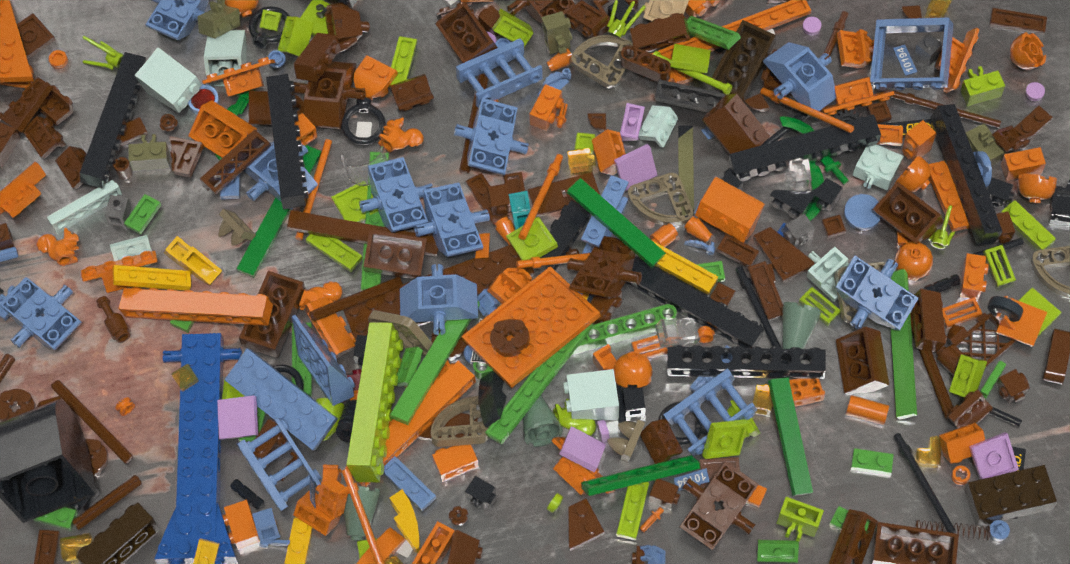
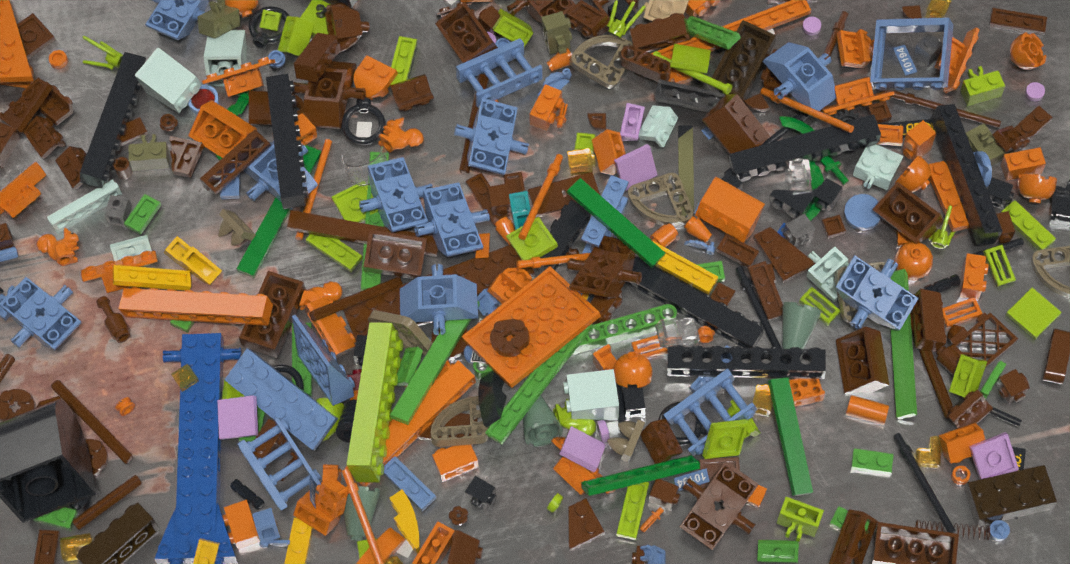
(1017, 319): orange plate -> none

